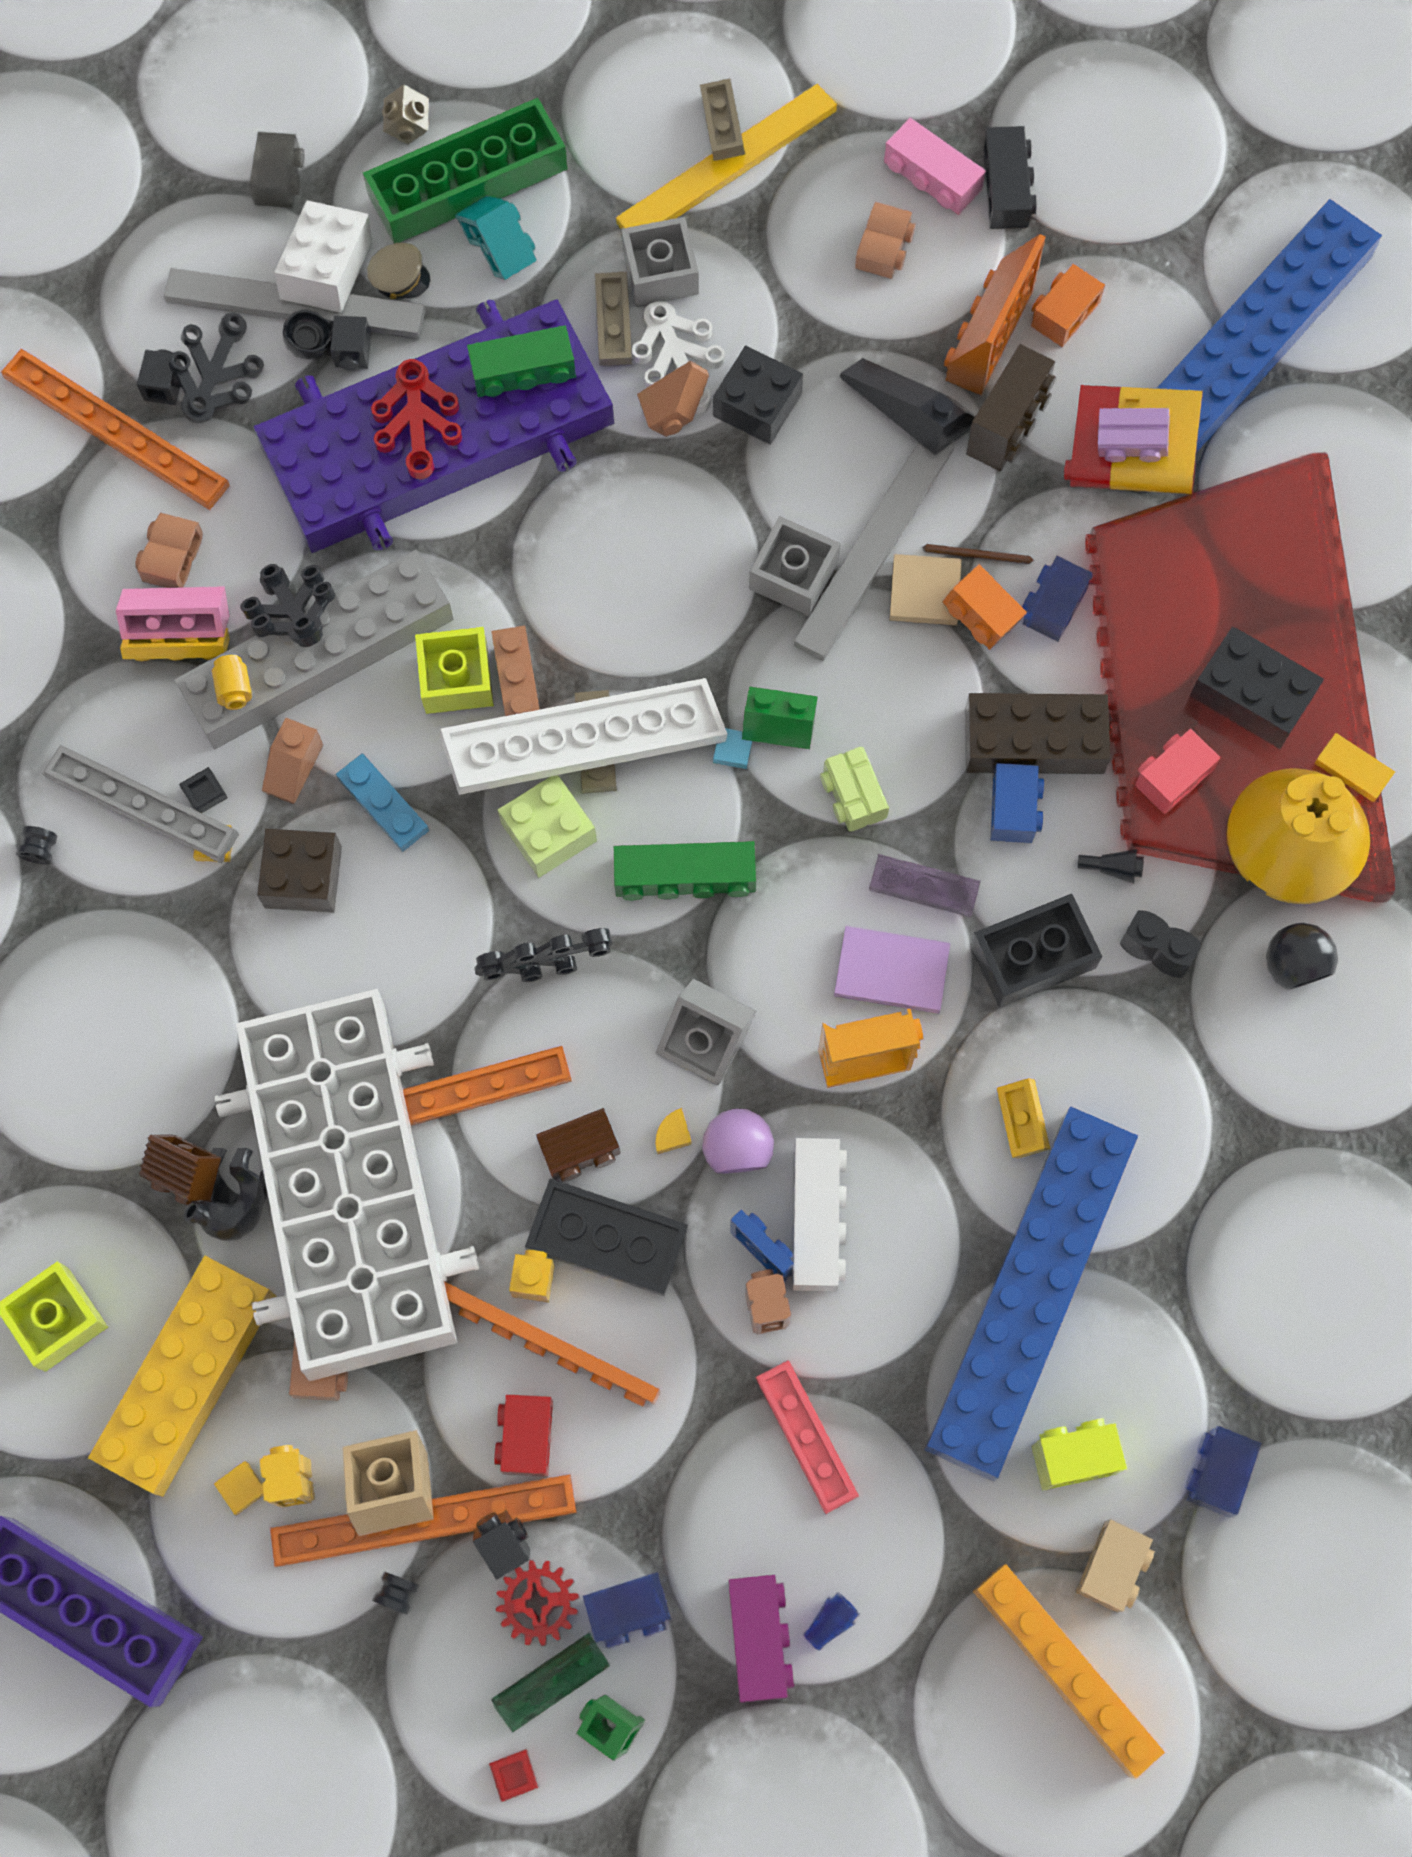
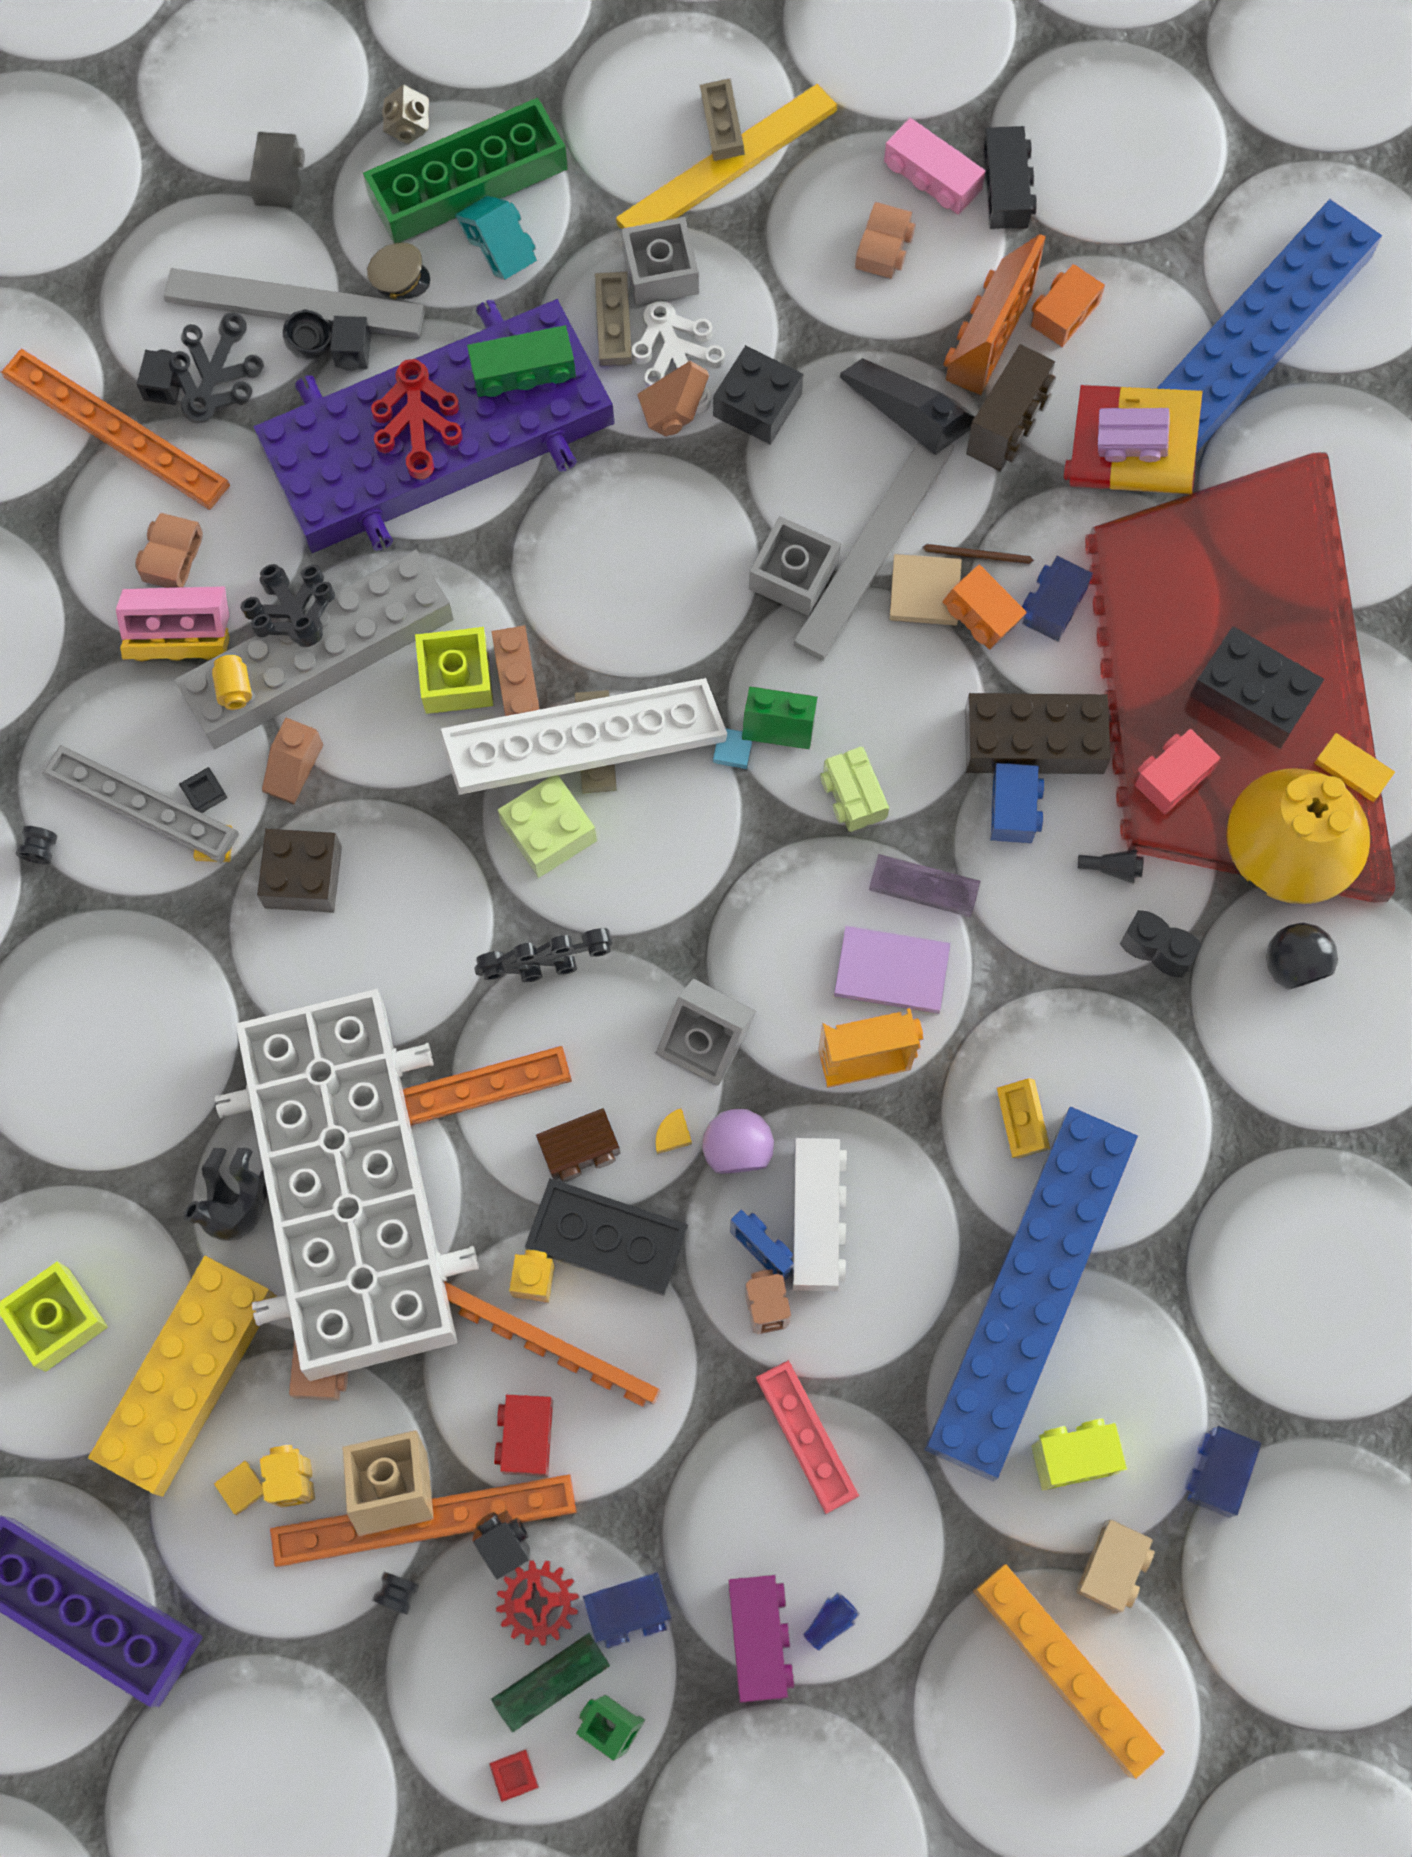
(179, 1168): reddish brown brick -> none
(323, 256): white brick -> none
(382, 802): dark azure plate -> none
(684, 870): green brick -> none
(1035, 950): black brick -> none

